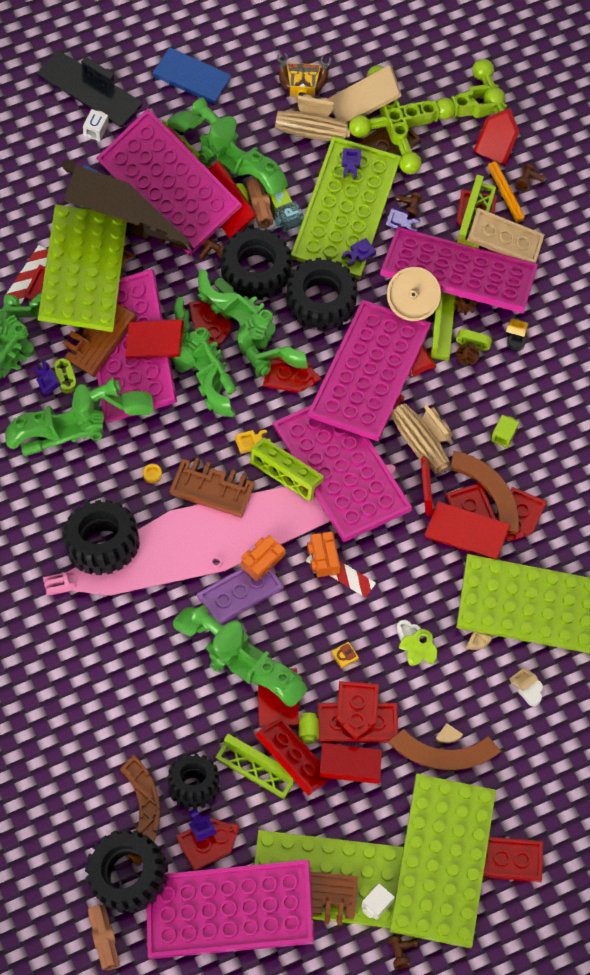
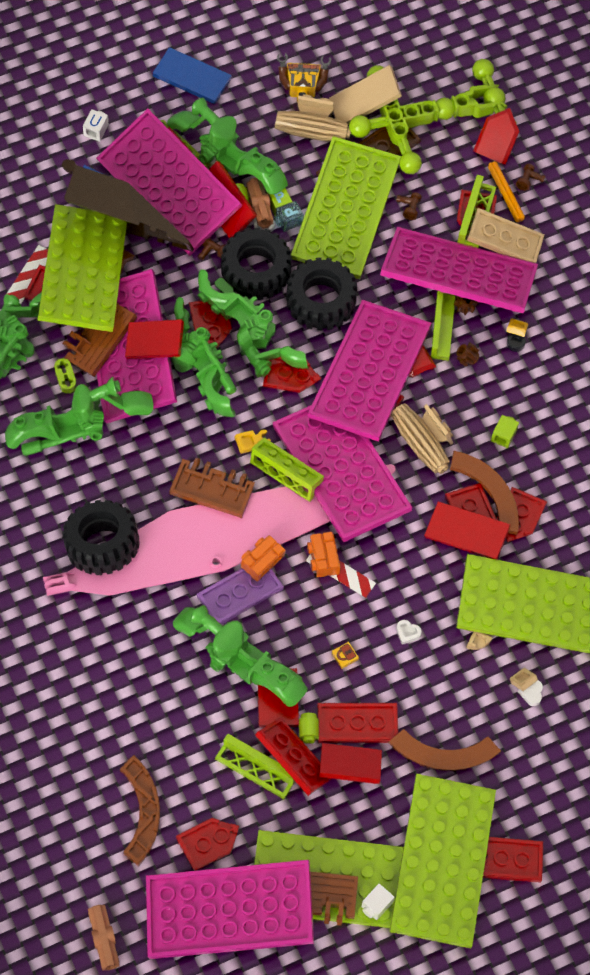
(48, 379): dark purple plate -> none
(90, 86): black bracket -> none
(105, 857): black tyre -> none
(152, 473): yellow tile -> none
(188, 768): black tyre -> none
(201, 826): dark purple plate -> none
(351, 161): dark purple plate -> none
(357, 706): red tile -> none
(361, 250): dark purple plate -> none
(398, 945): reddish brown piece -> none
(400, 218): plate -> none
(414, 293): tan piece -> none
(417, 650): lime plate -> none
(426, 486): red tile -> none
(448, 735): tan tile -> none
(480, 340): lime beam -> none

